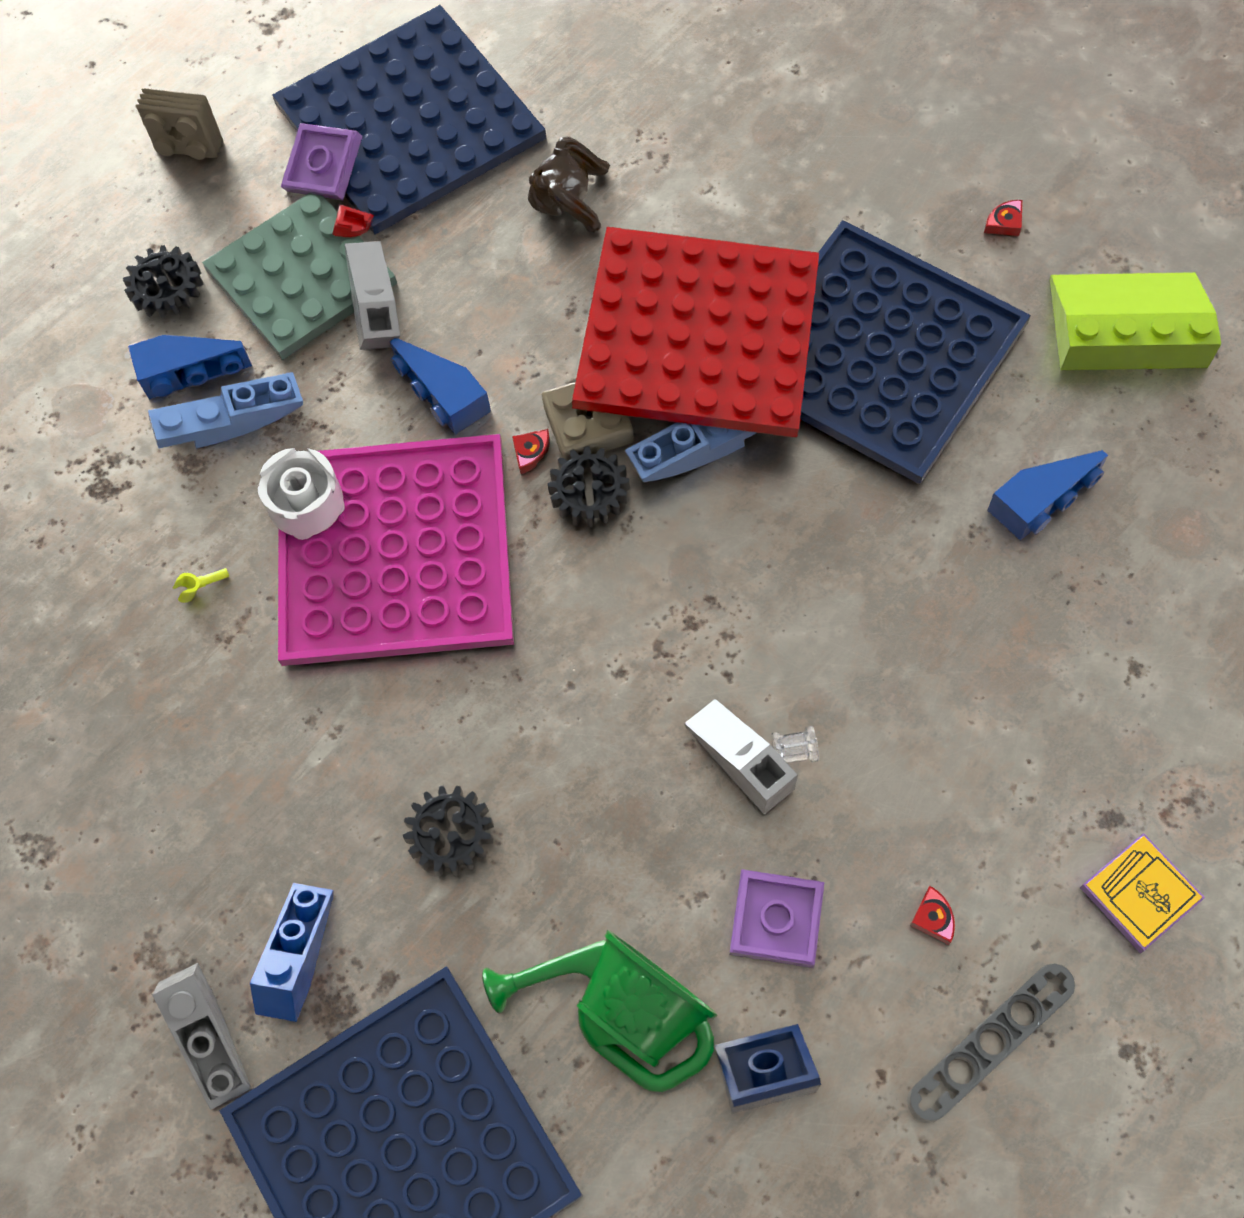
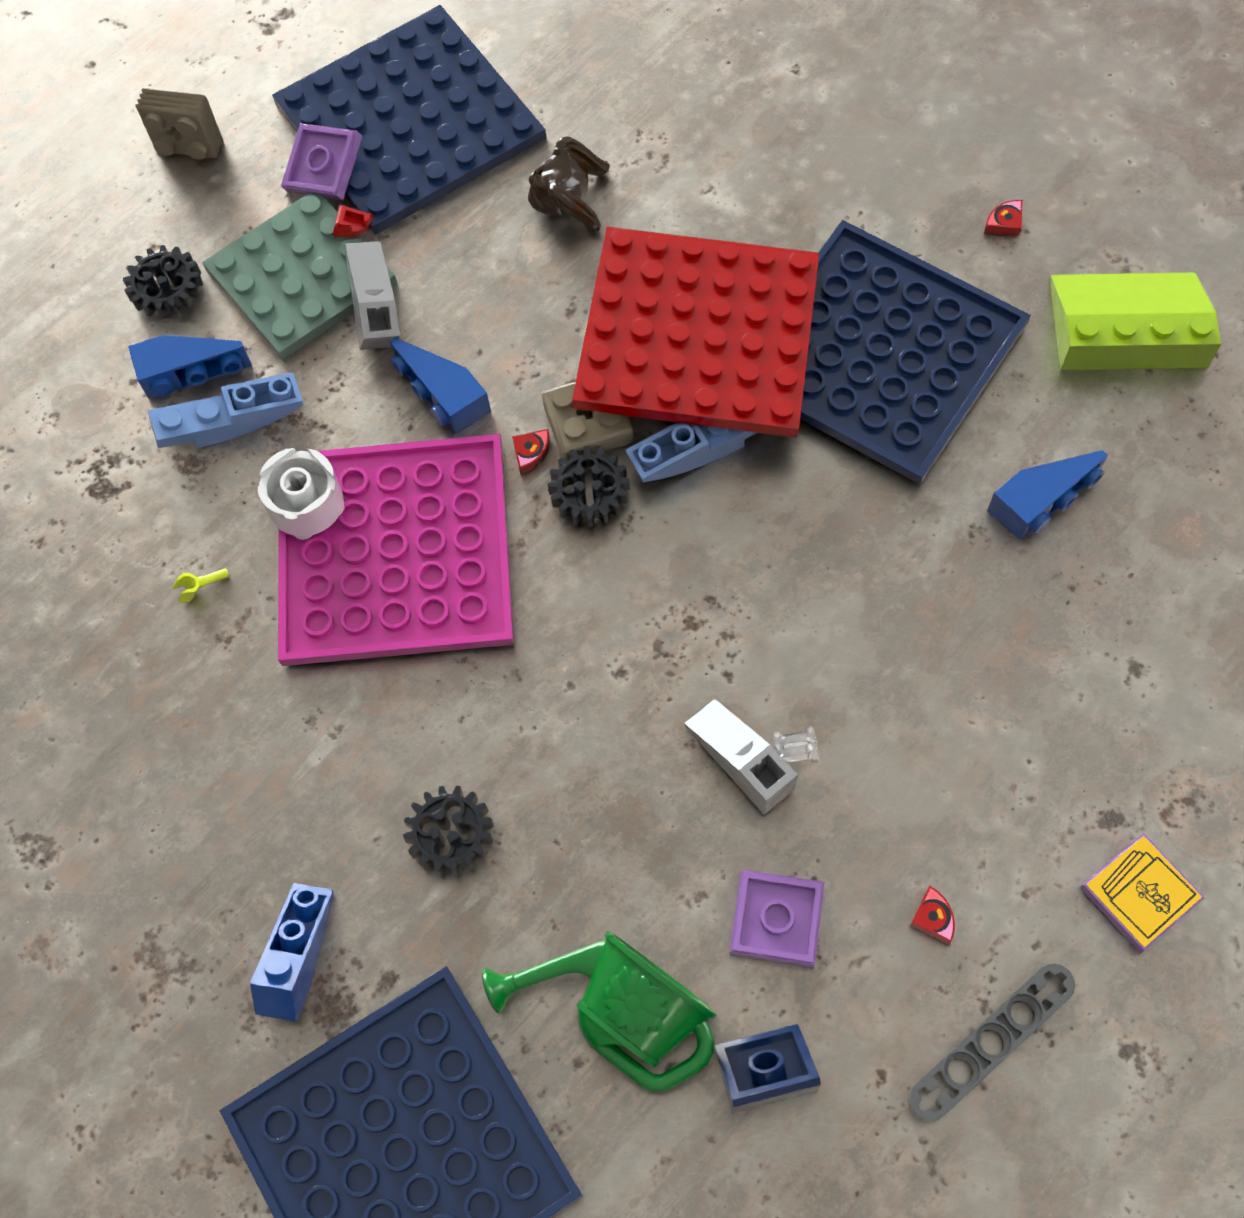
(202, 1035): light grey slope -> none

